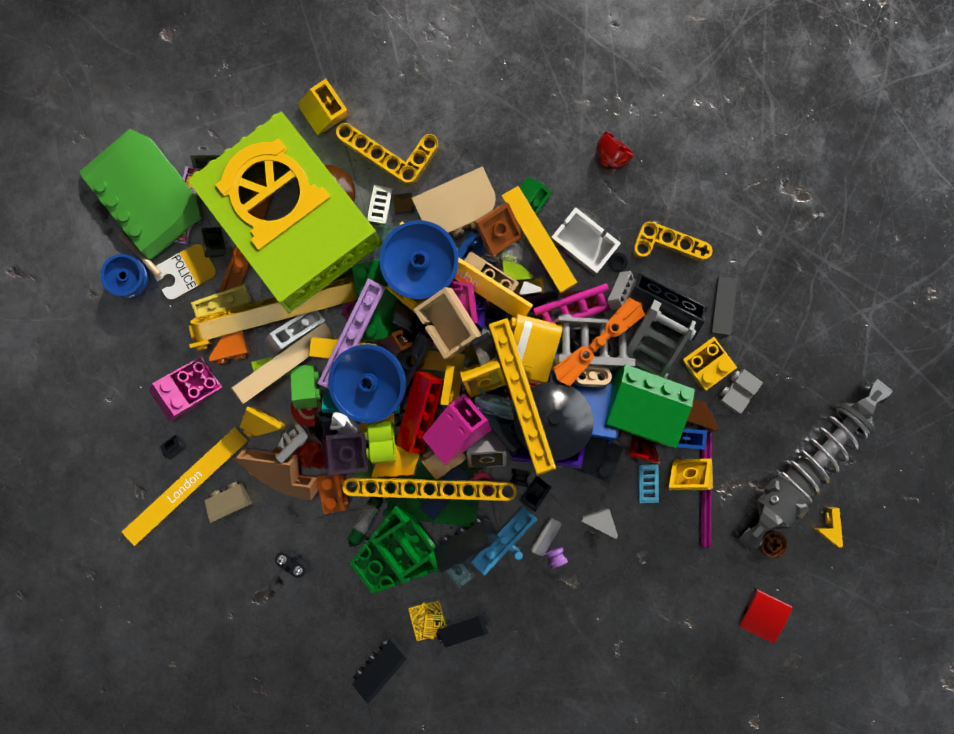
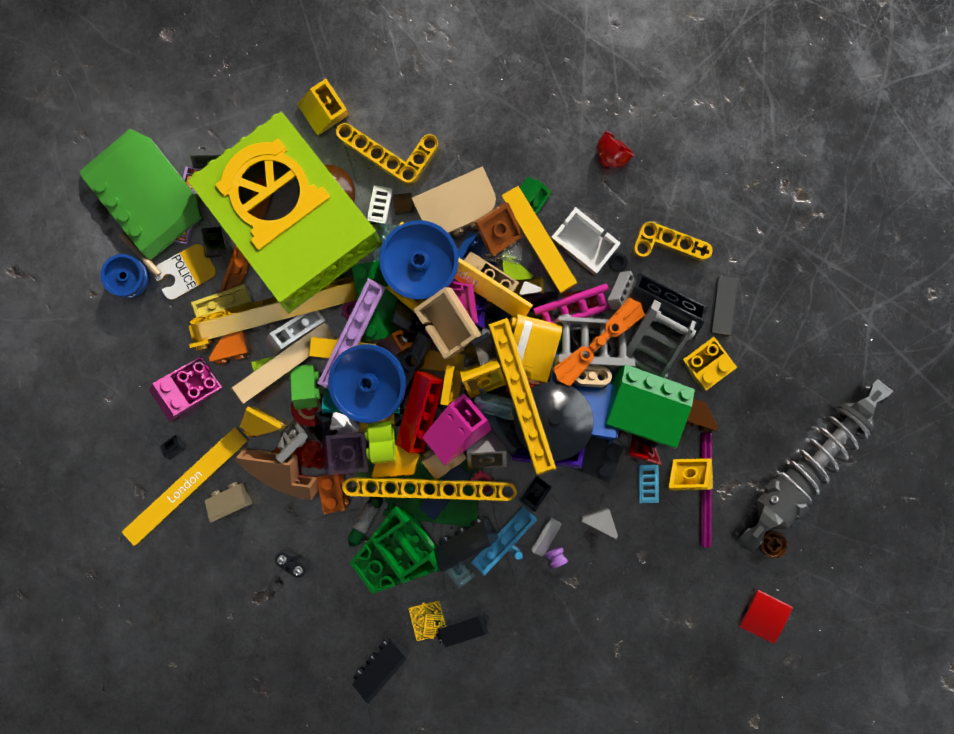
(520, 477): black wheel -> none
(693, 439): blue slope -> none
(740, 391): light grey brick -> none
(833, 532): yellow slope -> none

